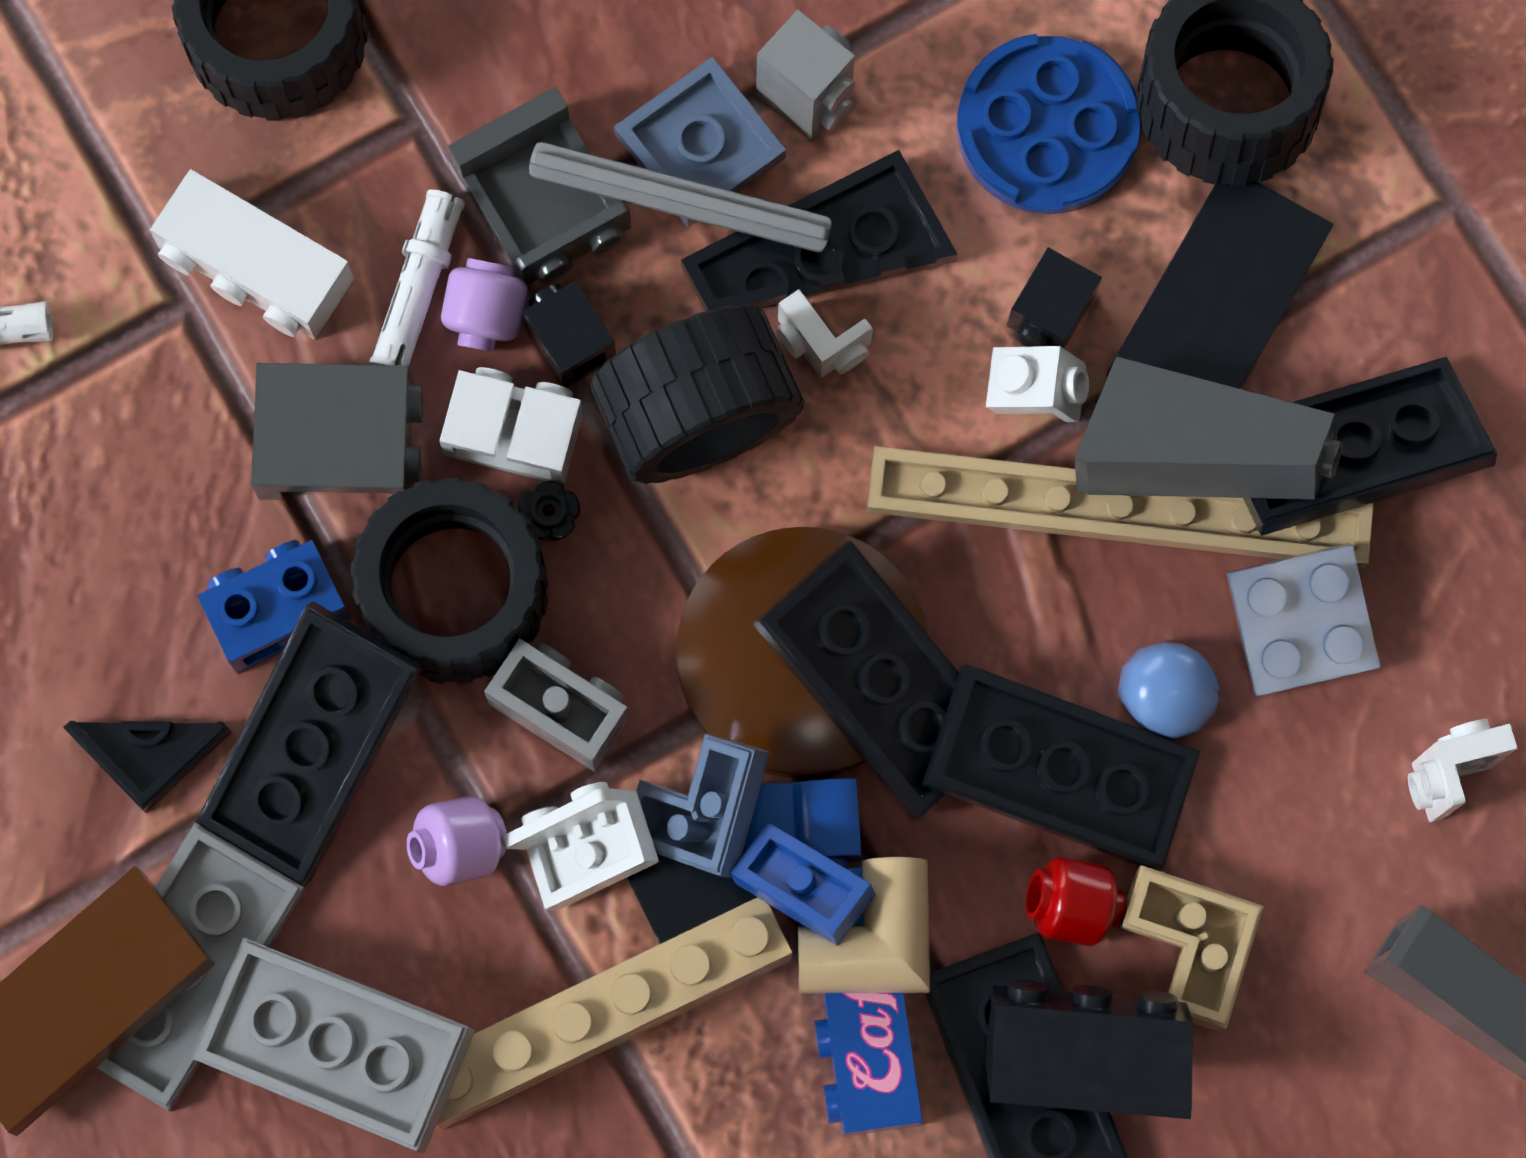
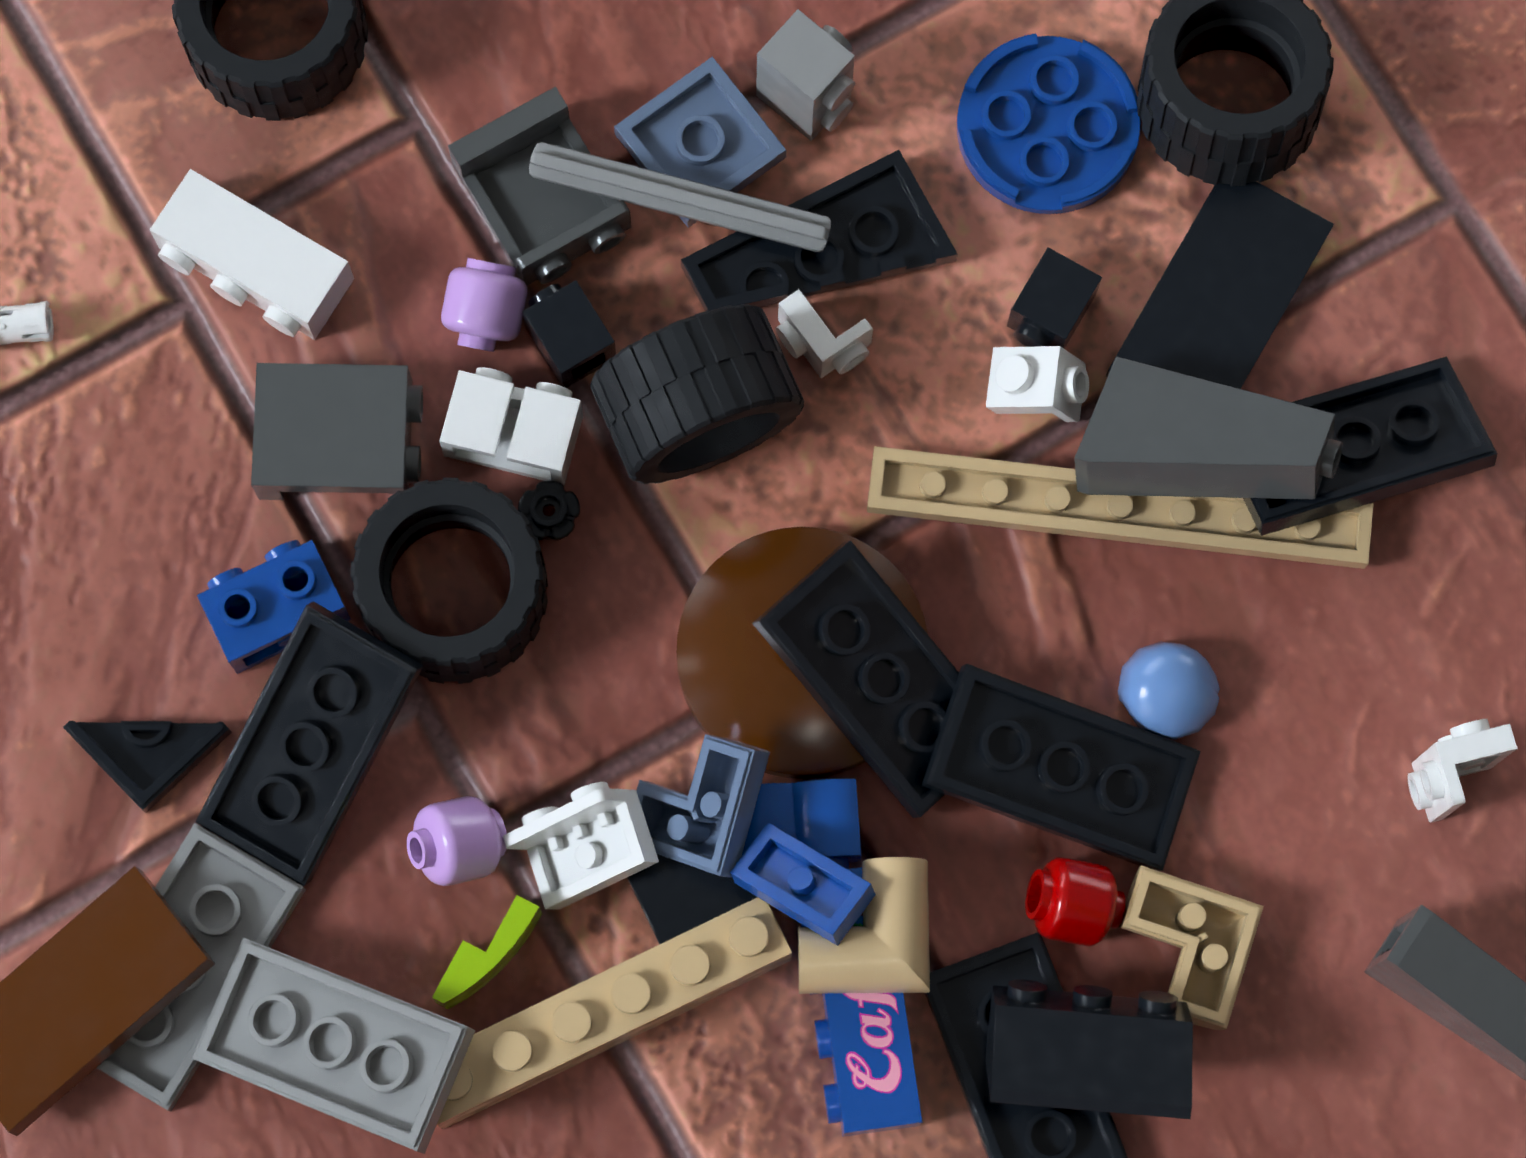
(424, 260): white pin -> none
(474, 968): none -> lime slope
(557, 703): light grey brick -> none
(1303, 619): sand blue plate -> none

